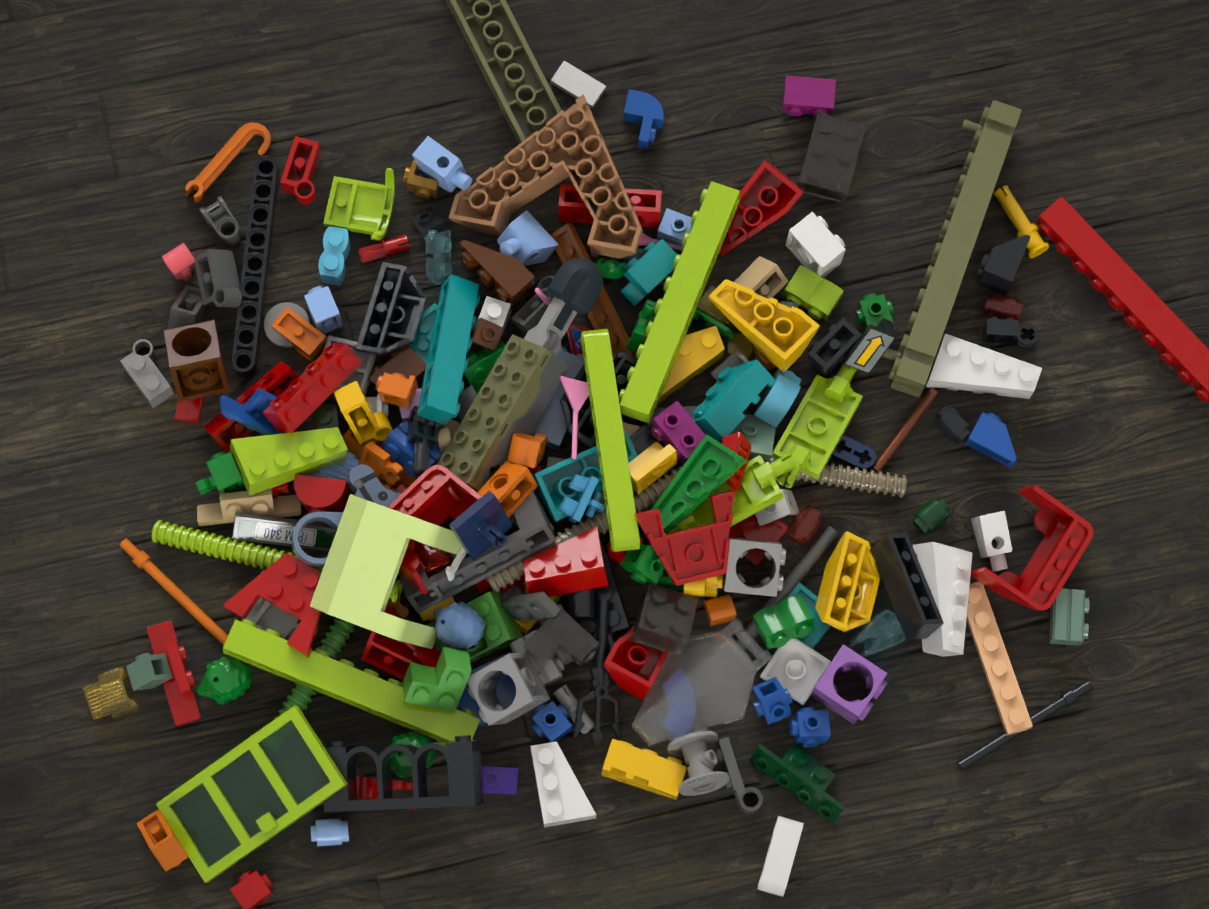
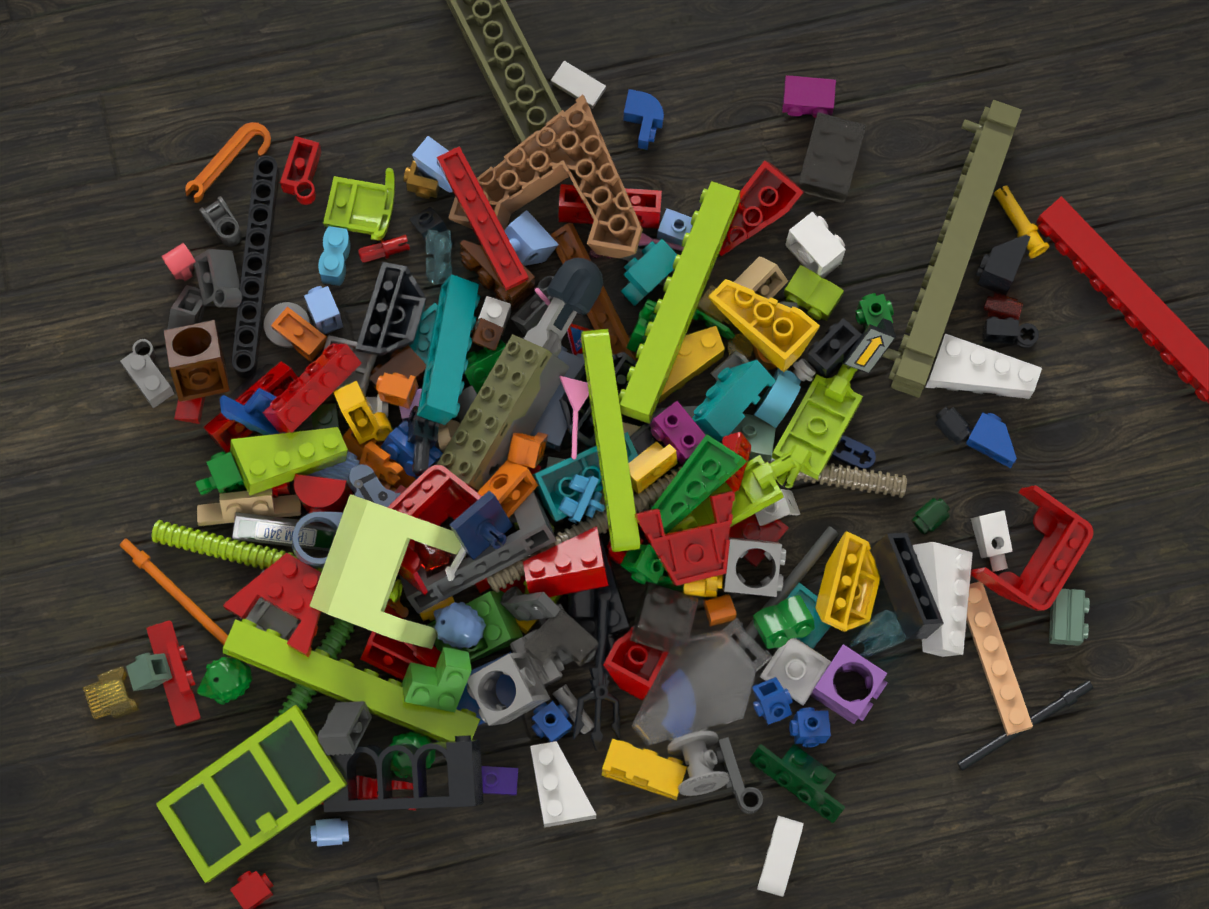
(162, 840): orange slope -> none
(344, 728): none -> dark grey brick
(482, 218): none -> red plate
(611, 269): green plate -> none
(804, 370): none -> light grey plate
(805, 525): clear red brick -> none
(904, 430): copper bar -> none

